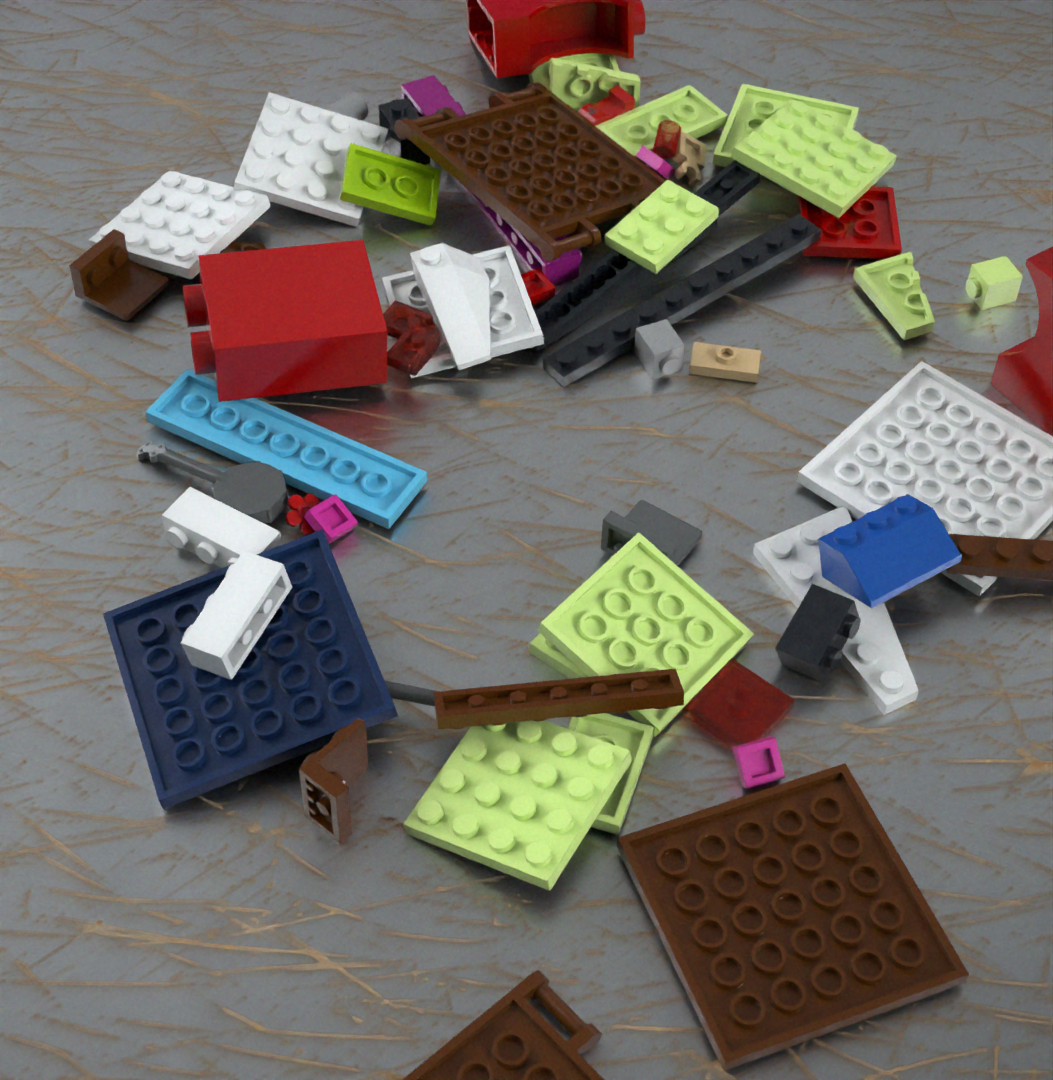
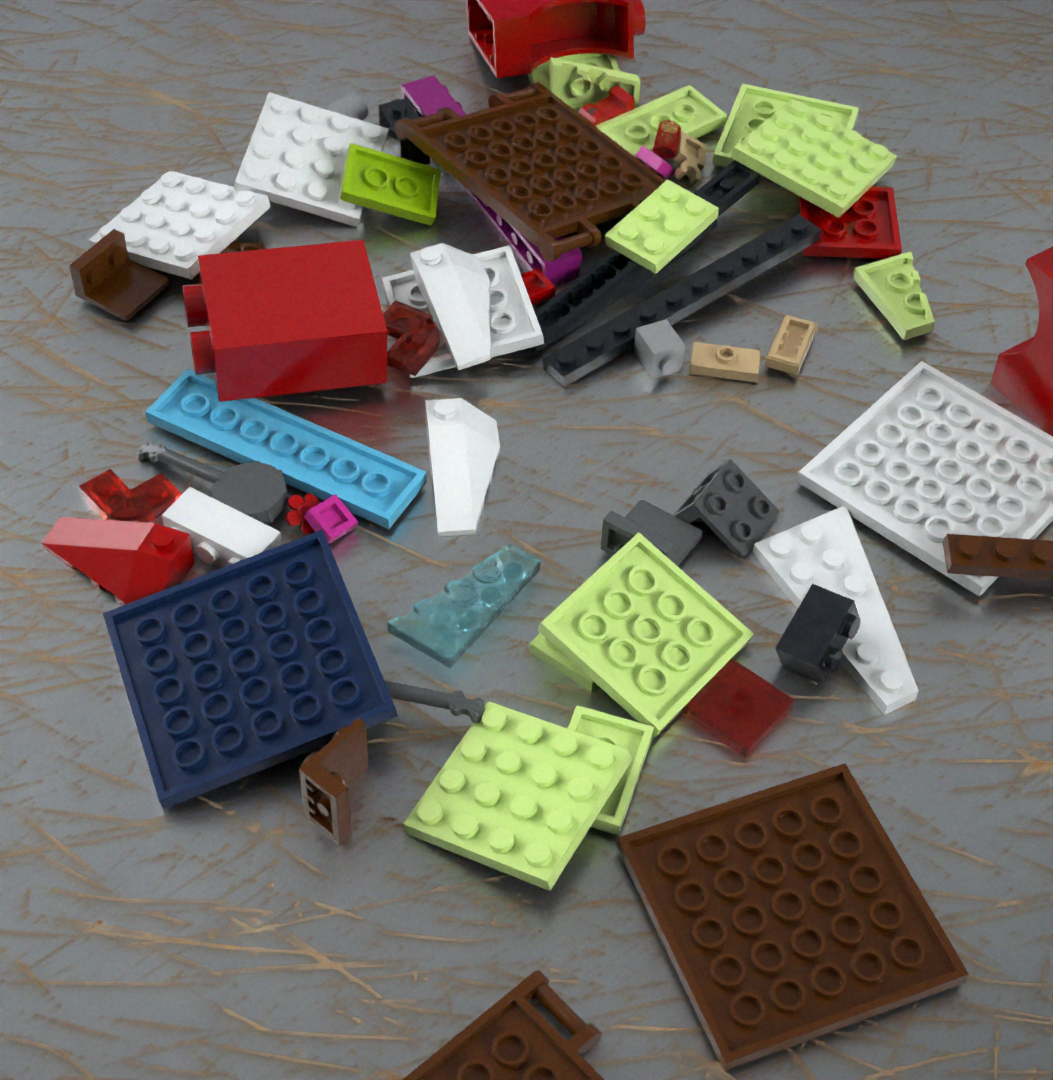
(116, 501): none -> clear red plate
(122, 555): none -> red wedge
(236, 614): white brick -> none
(462, 460): none -> white wedge
(466, 607): none -> clear light blue wing
(558, 699): reddish brown plate -> none
(730, 507): none -> dark grey bracket
(758, 762): dark pink plate -> none
(791, 344): none -> tan plate
(887, 551): blue slope -> none
(993, 282): yellowish green brick -> none

